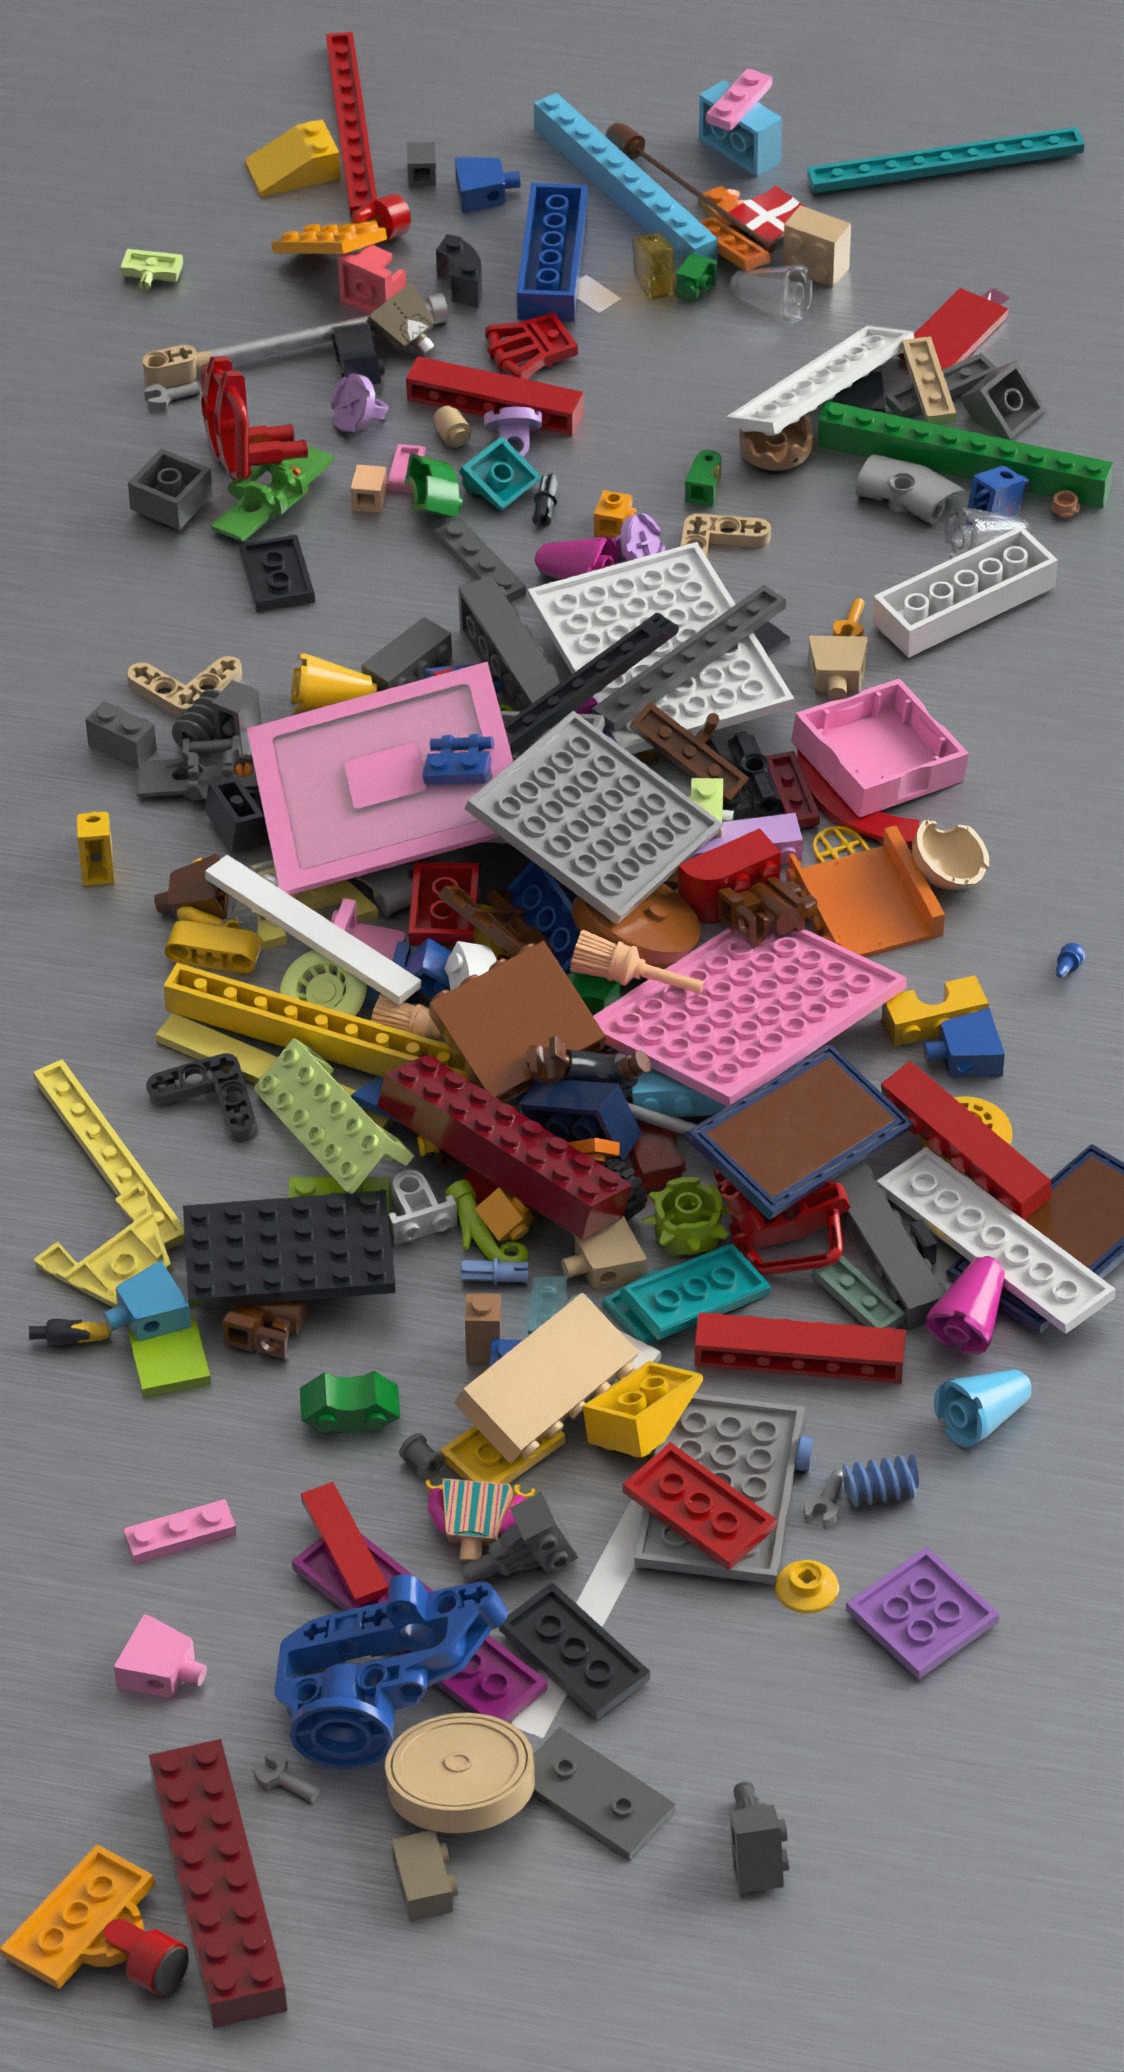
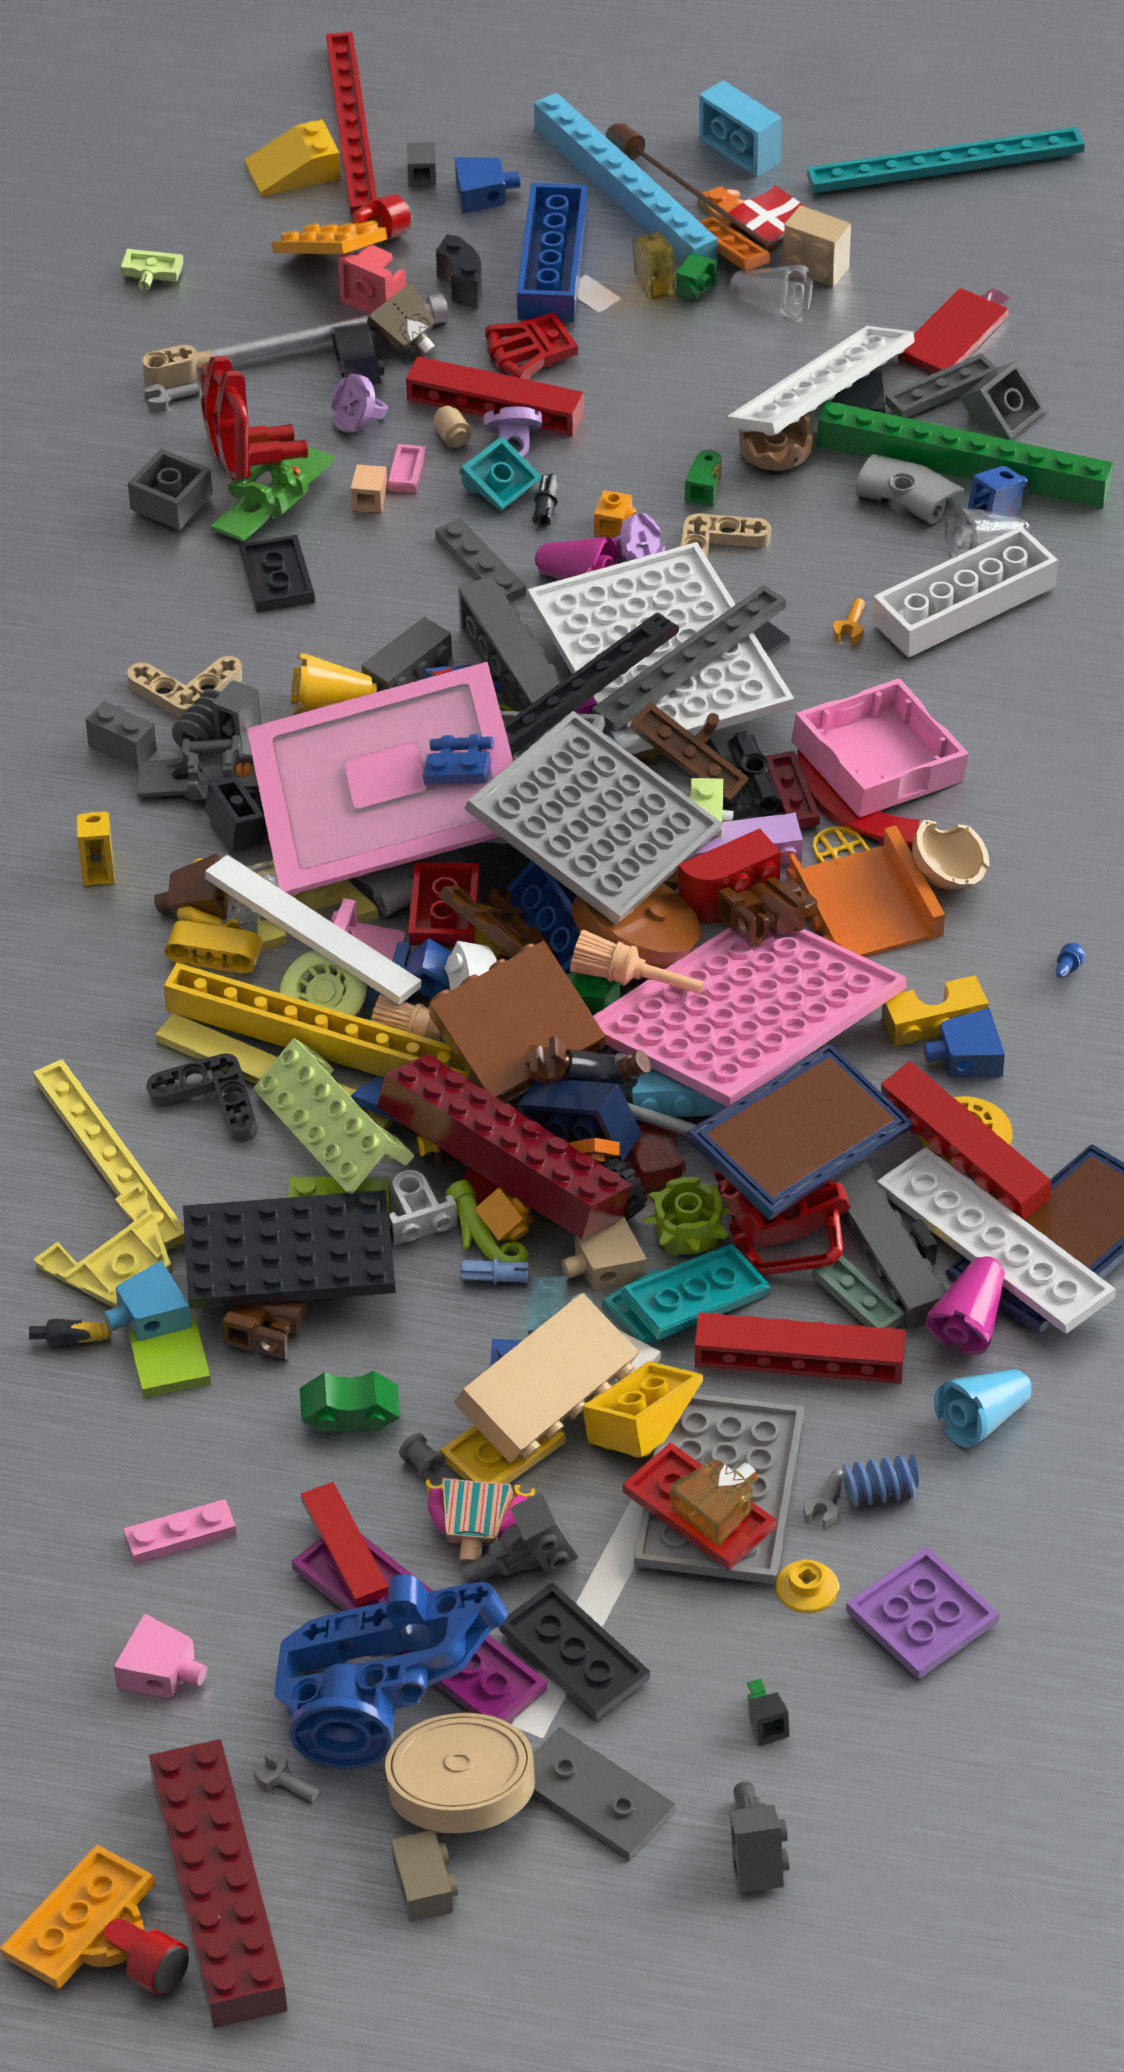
(433, 487): green brick -> none
(481, 1326): medium nougat brick -> none
(714, 1498): none -> clear yellow torso
(739, 99): bright pink plate -> none
(767, 1713): none -> pearl dark grey piece
(804, 1453): medium blue tile -> none
(837, 663): tan torso -> none
(928, 380): tan plate -> none
(1065, 504): nougat plate -> none

